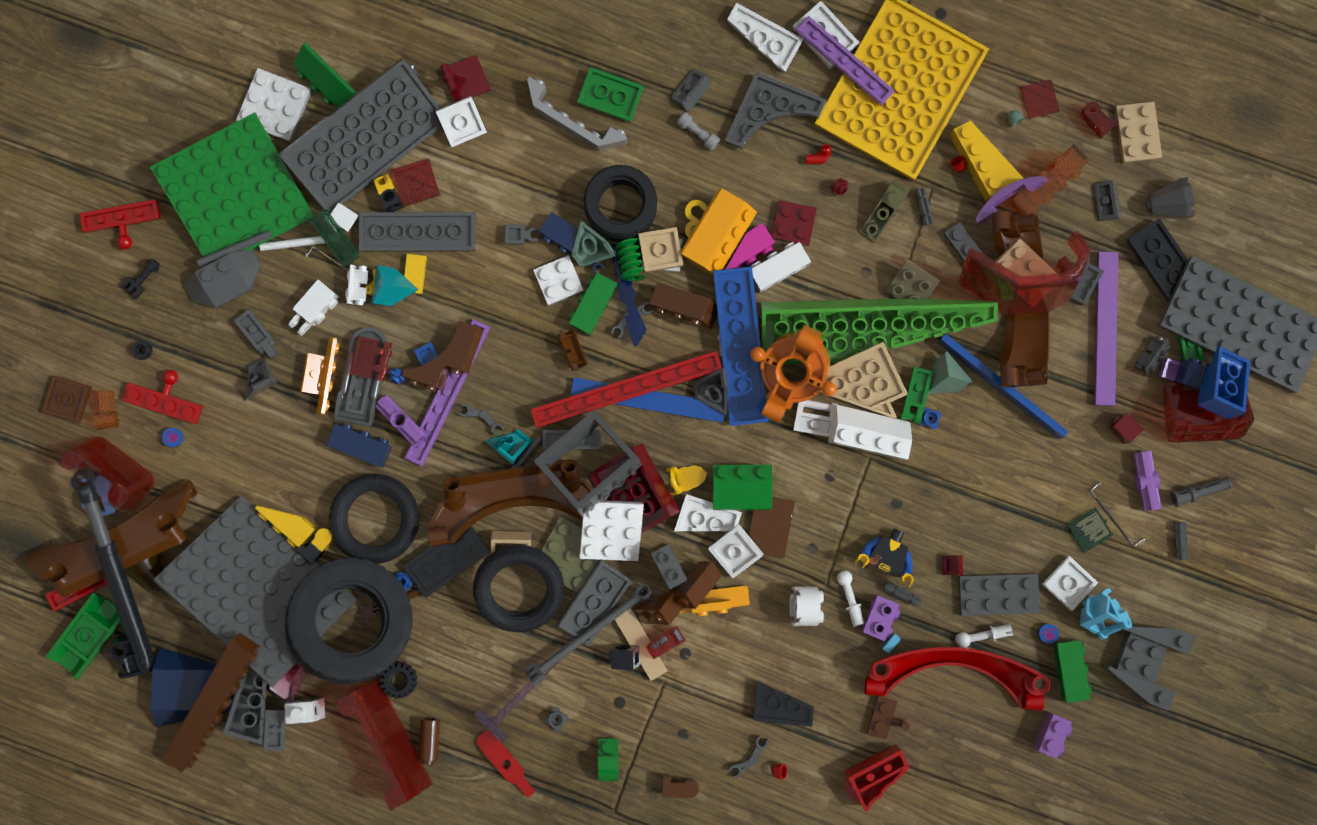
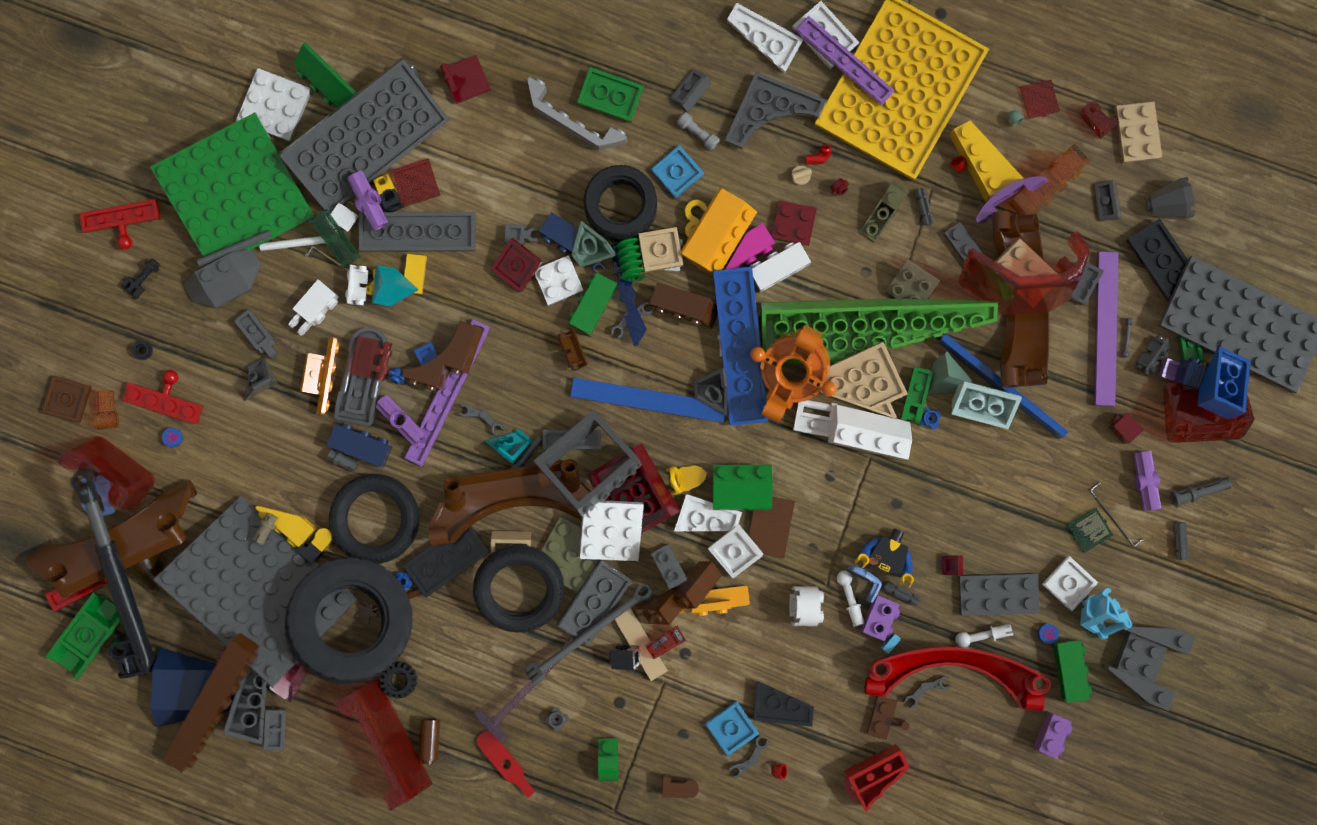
(265, 528): none -> dark tan pin
(304, 710): white torso -> none
(342, 460): none -> dark grey pin
(367, 200): none -> medium lavender piece
(461, 121): white plate -> none
(516, 265): none -> dark red plate
(626, 389): red plate -> none
(677, 171): none -> dark azure tile
(732, 728): none -> dark azure tile
(801, 175): none -> tan plate
(865, 574): none -> medium blue piece
(925, 686): none -> dark grey piece
(985, 404): none -> light aqua slope
(1125, 353): none -> dark grey hinge

